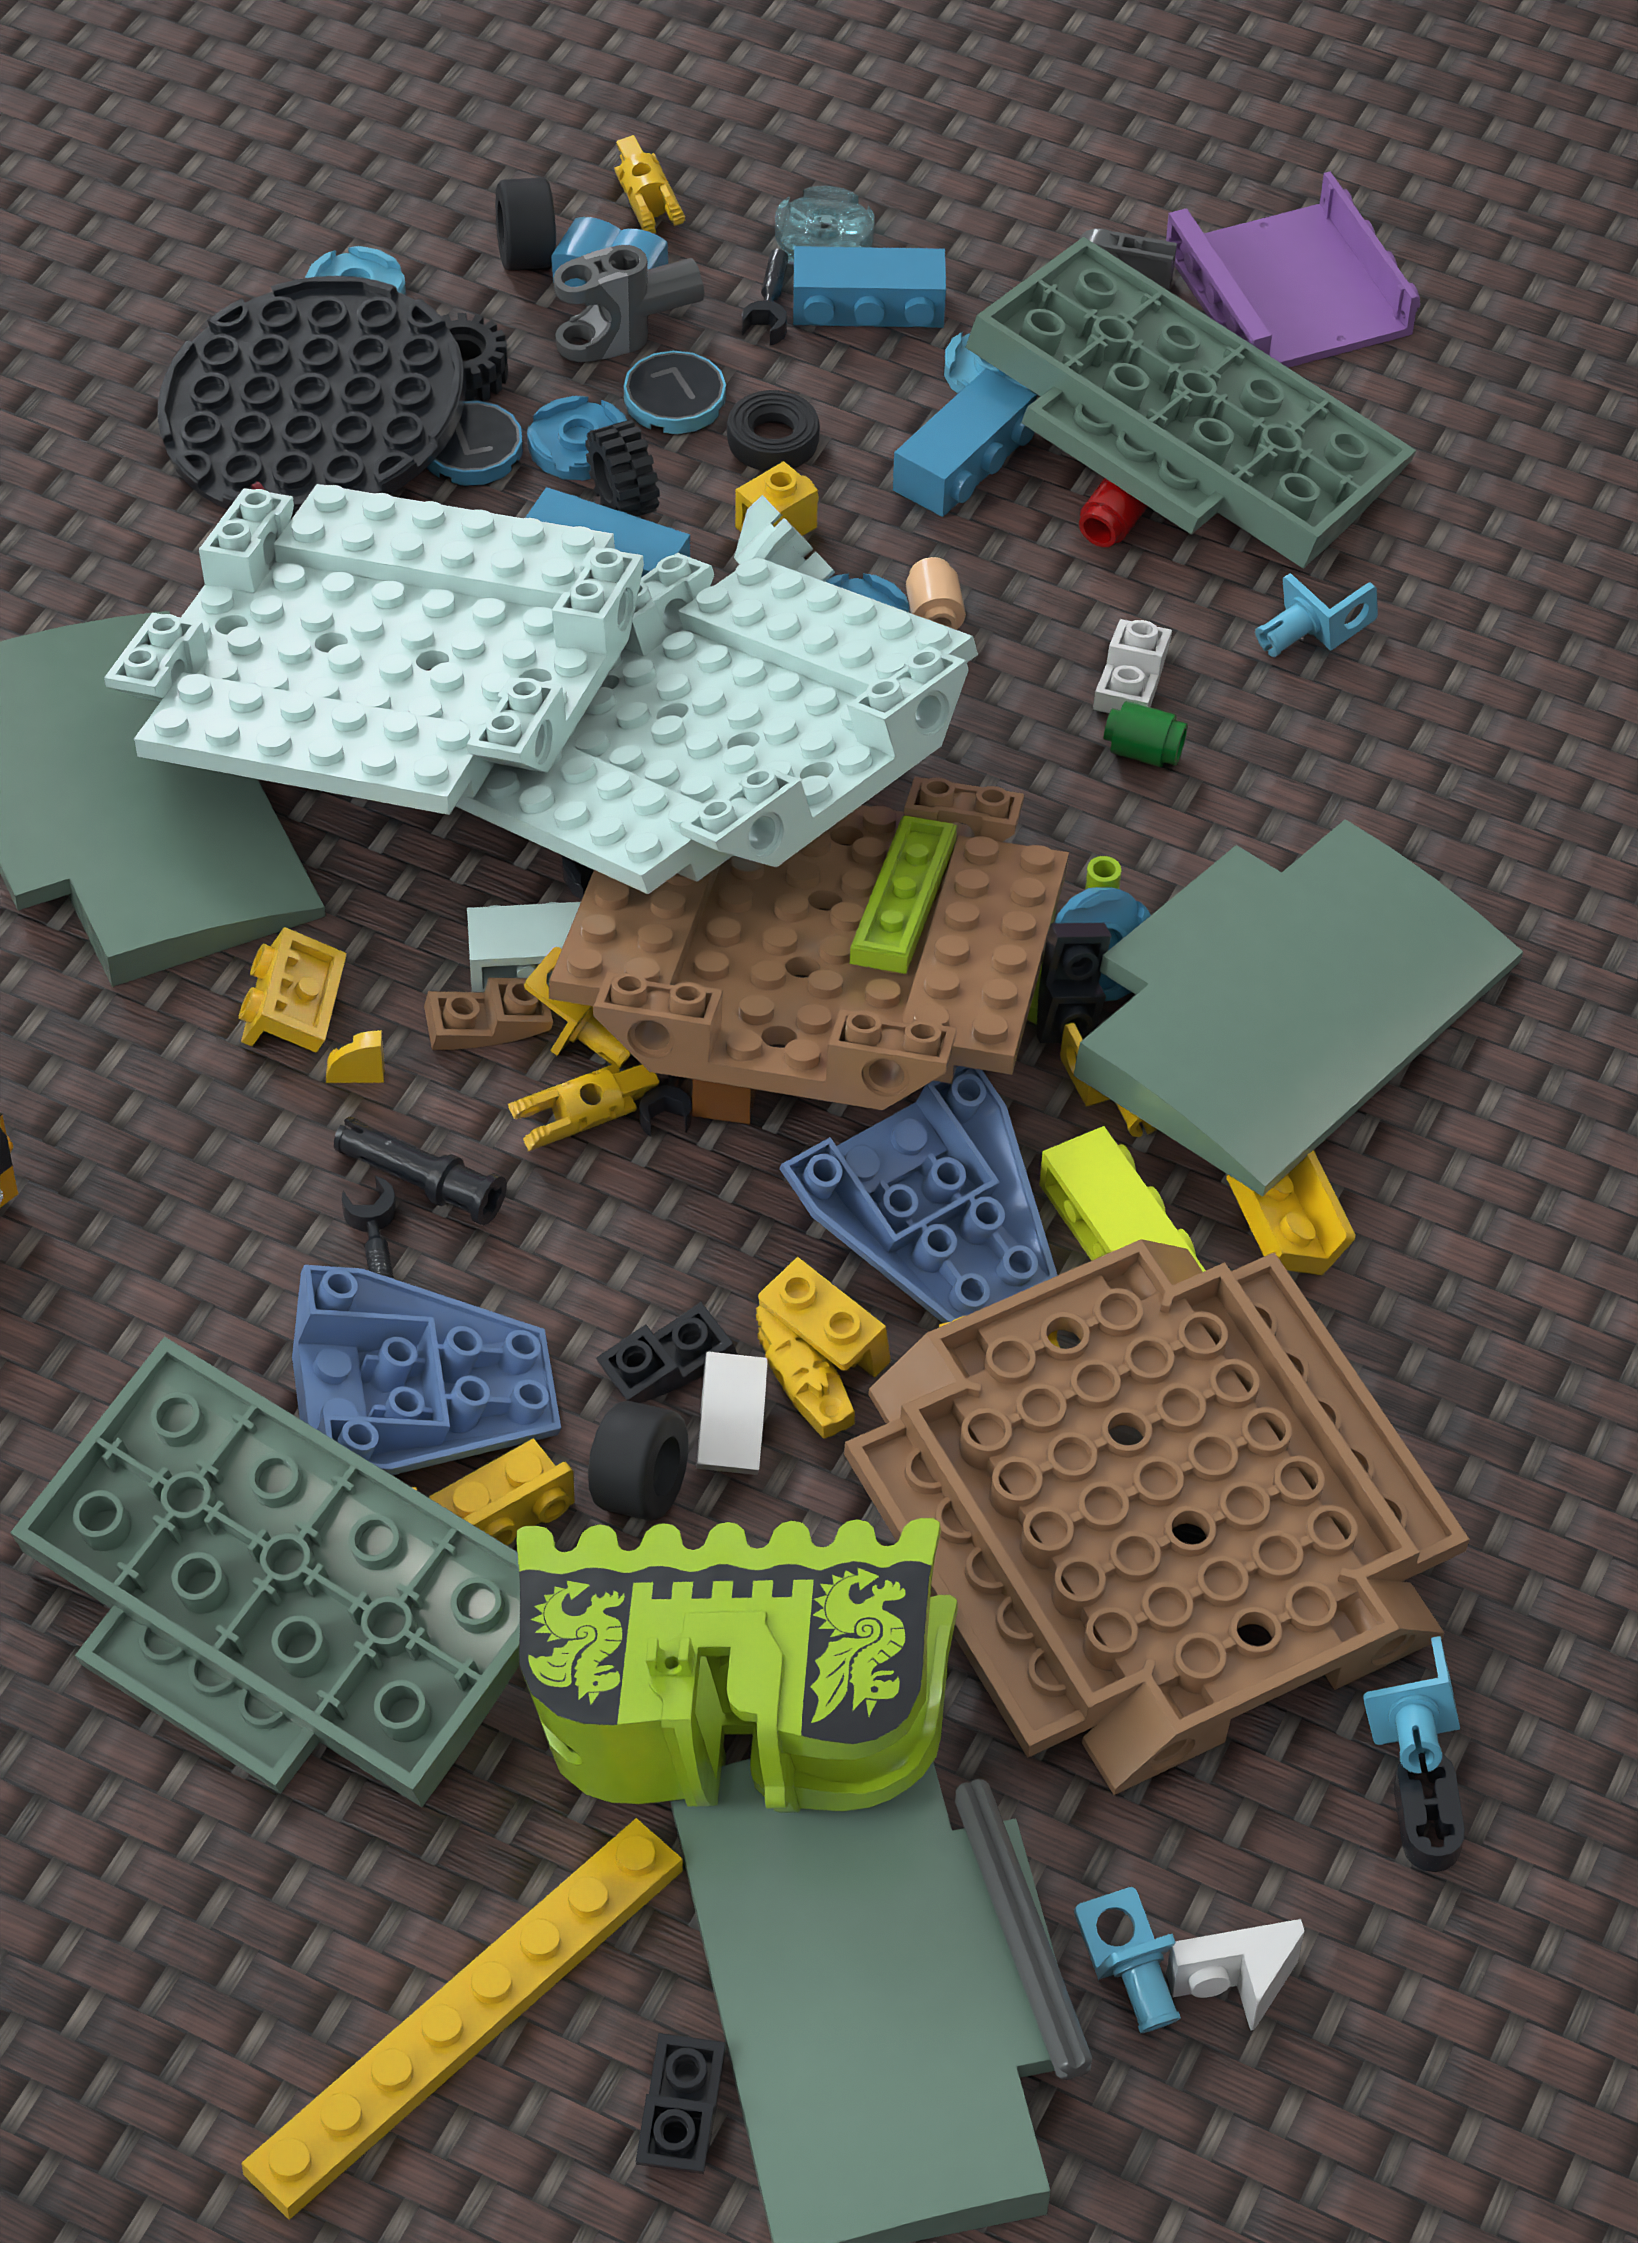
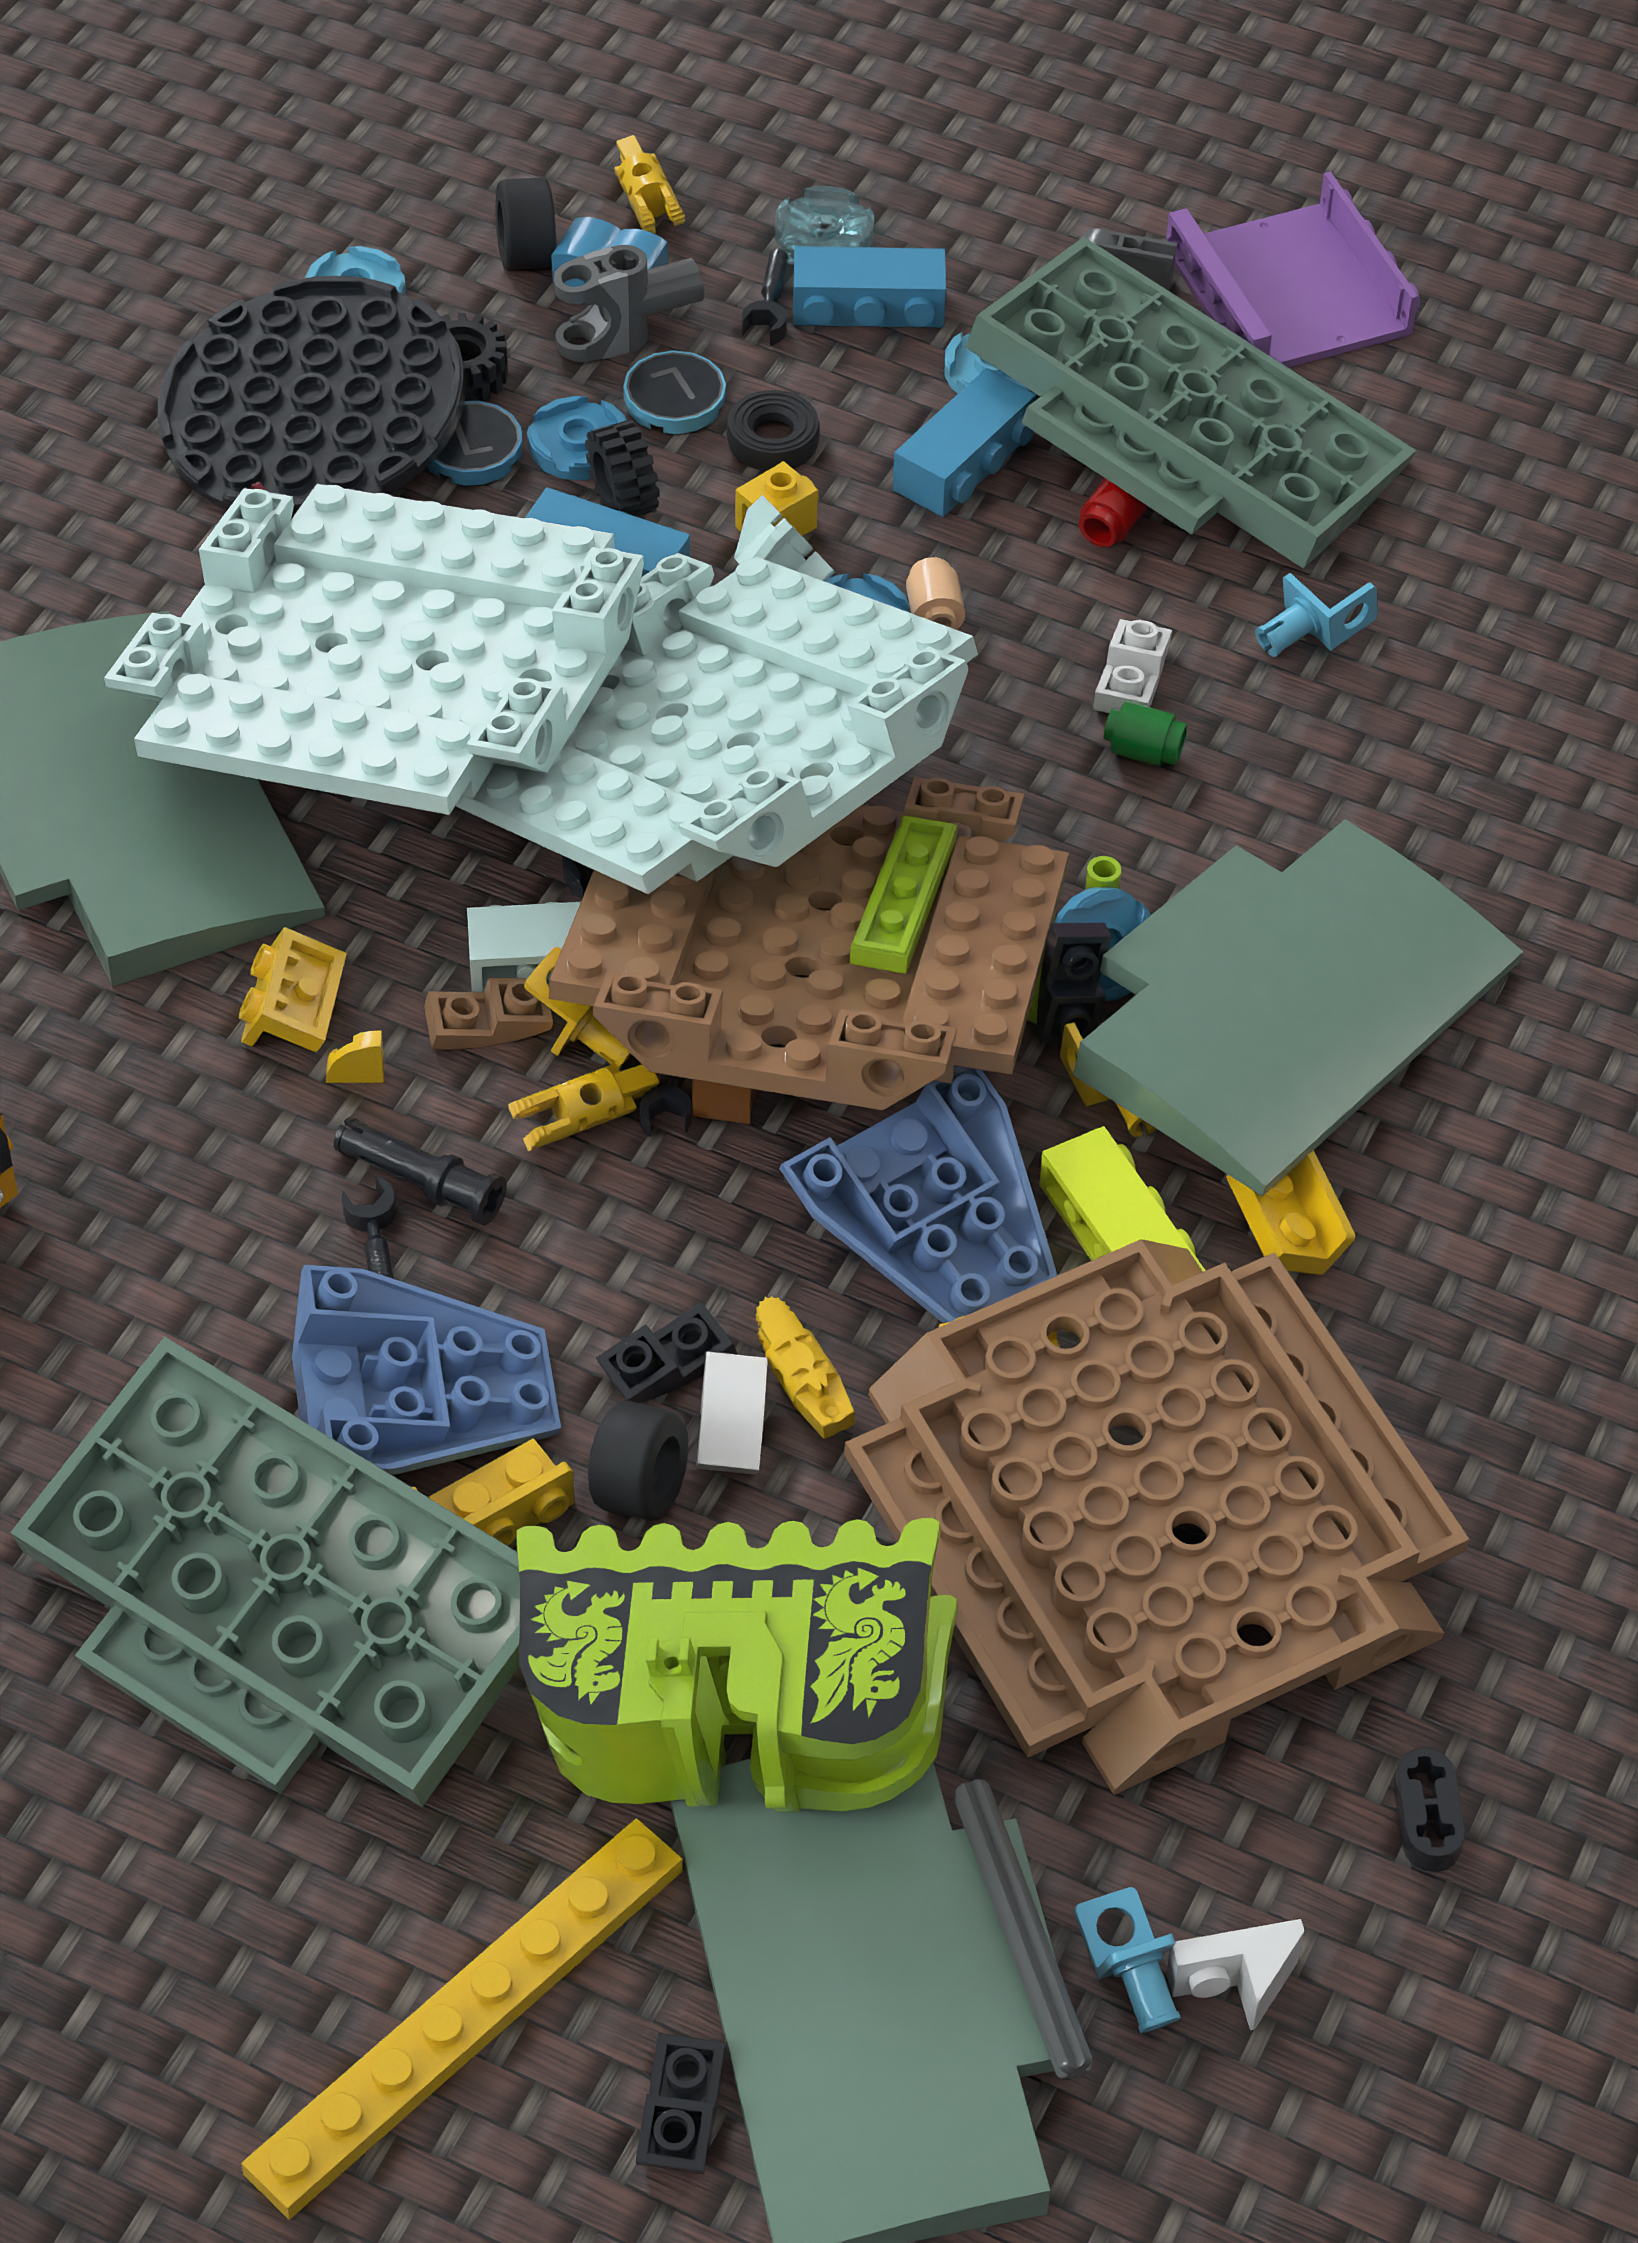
(827, 1318): yellow bracket -> none
(1415, 1715): medium azure bracket -> none

